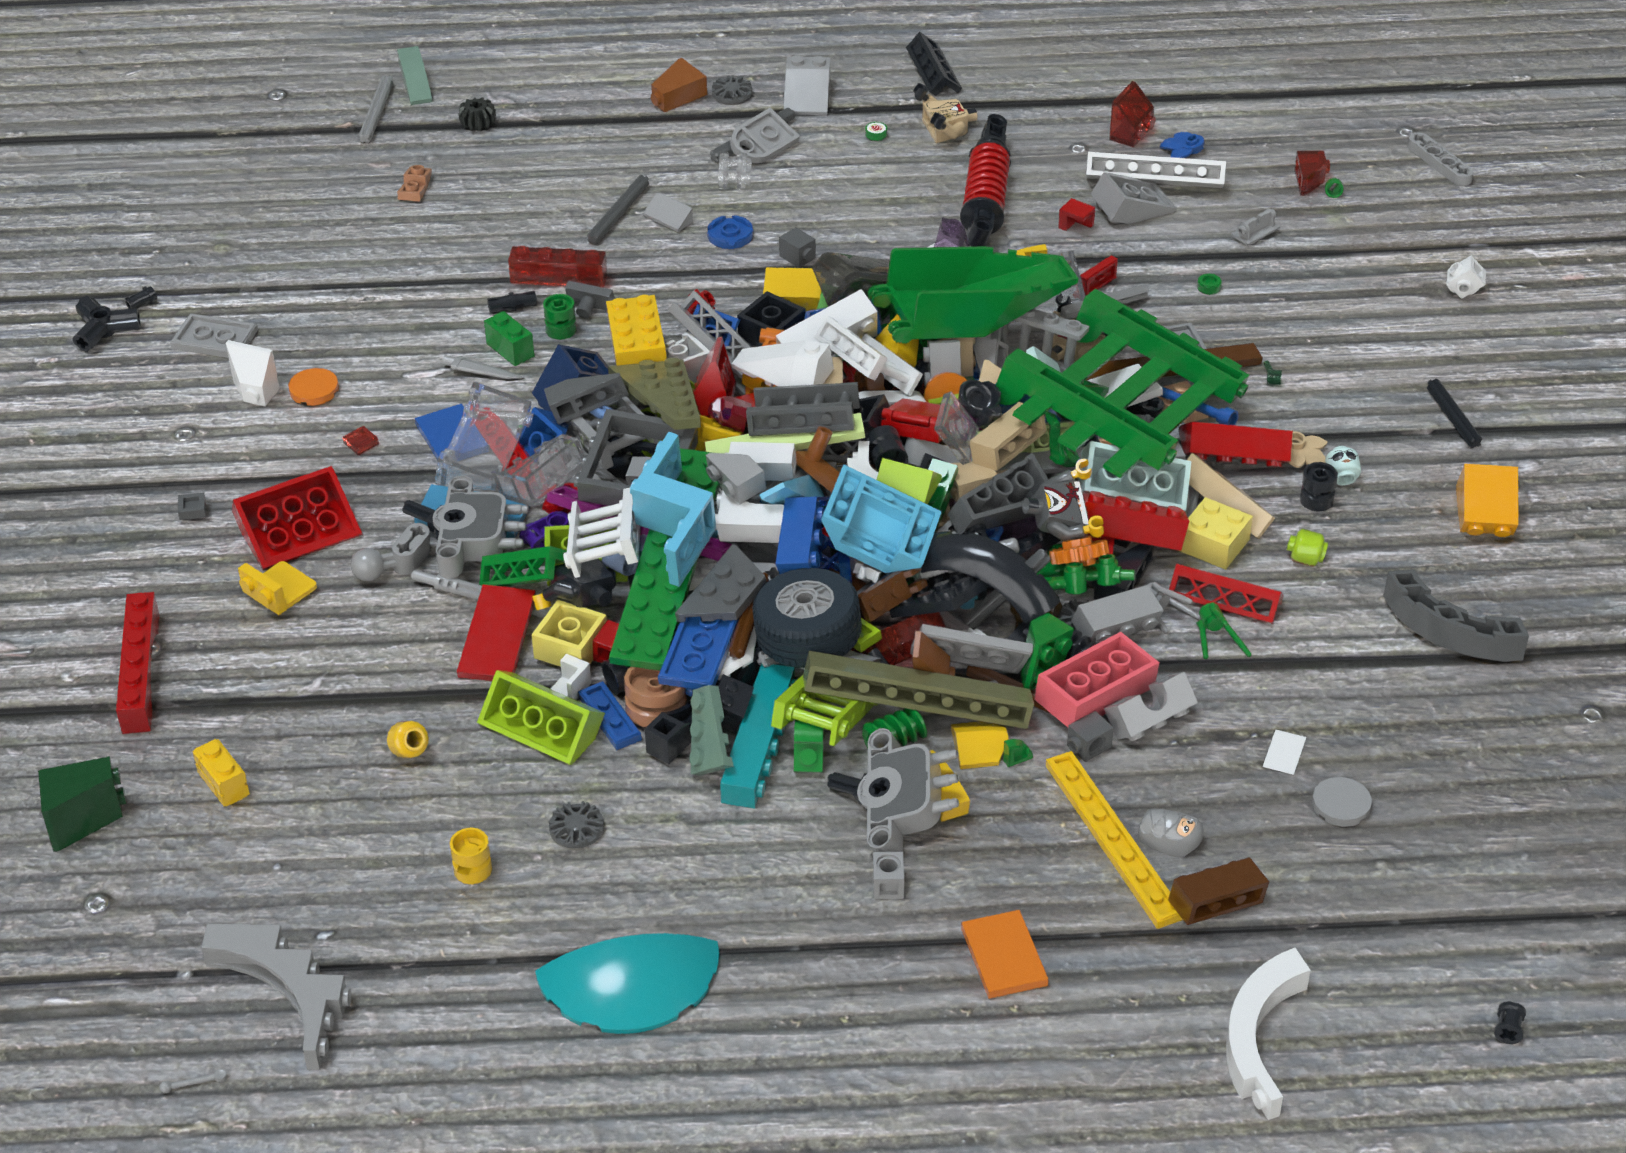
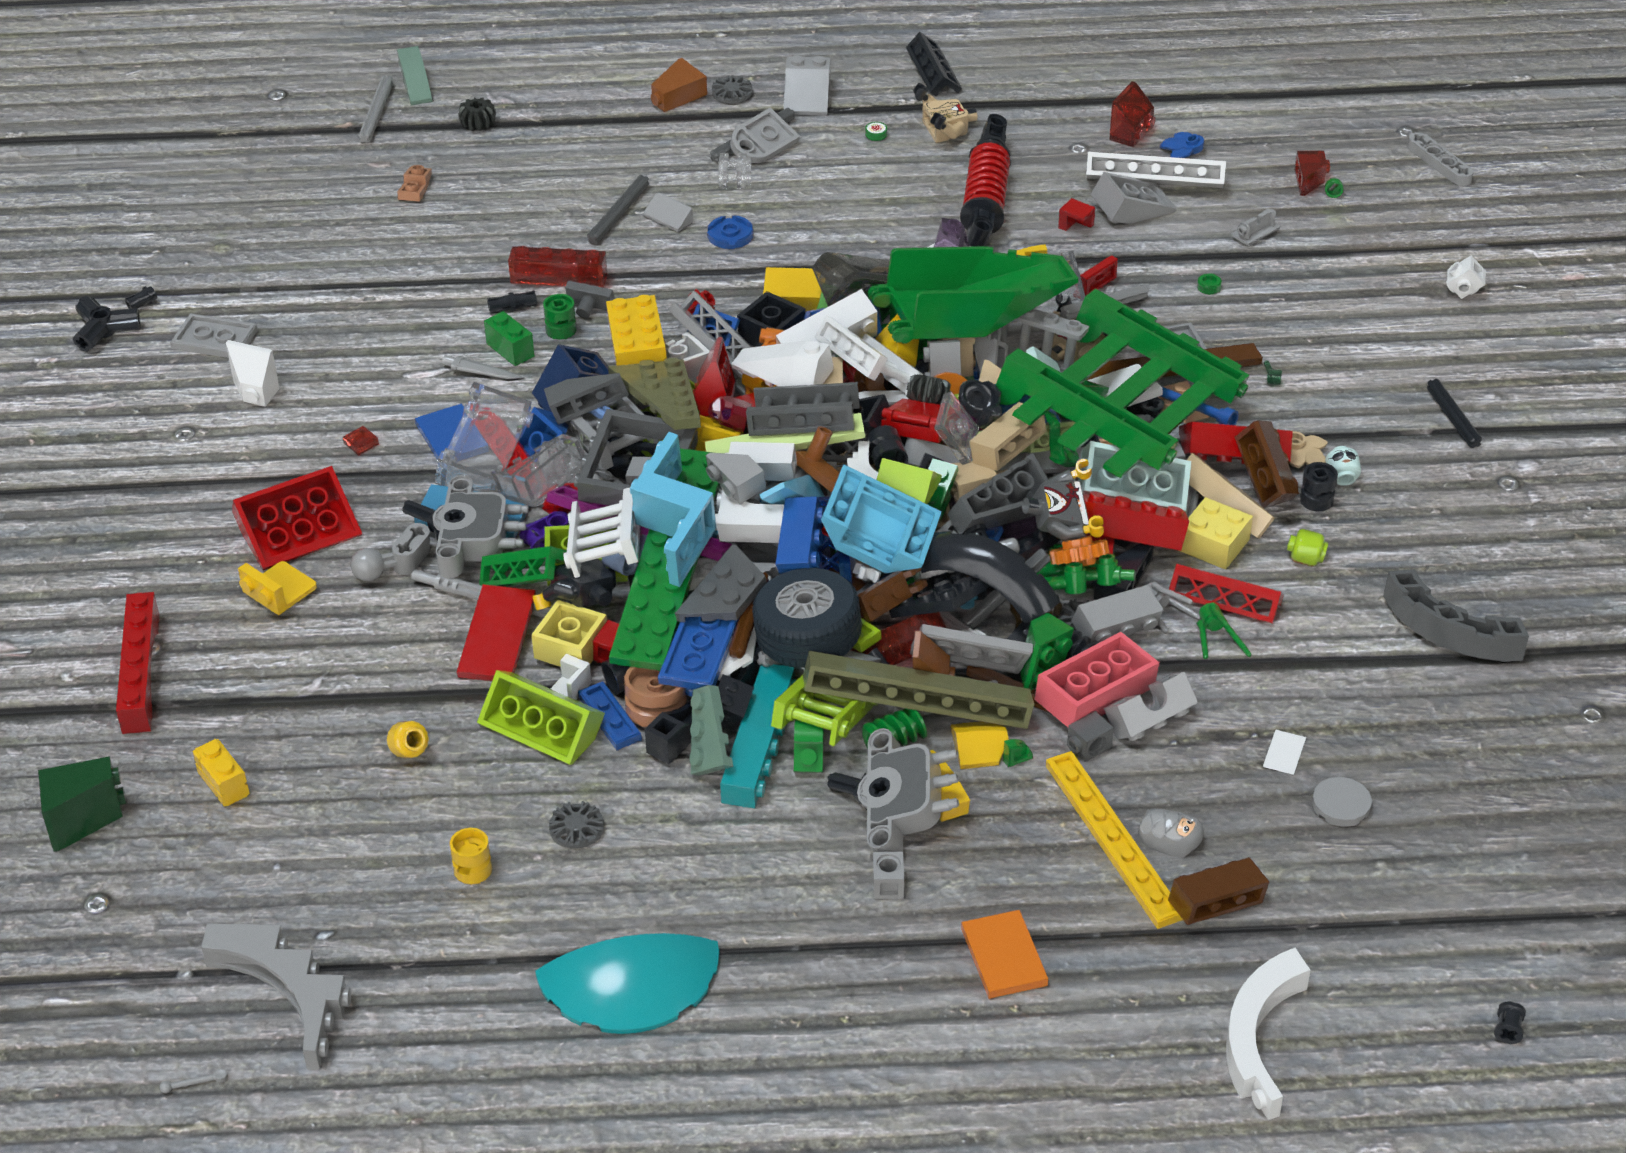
(191, 506): dark grey plate -> none
(313, 386): orange tile -> none
(797, 247): dark grey brick -> none
(927, 389): none -> pearl dark grey gear
(1267, 464): none -> reddish brown slope
(1488, 499): light orange slope -> none

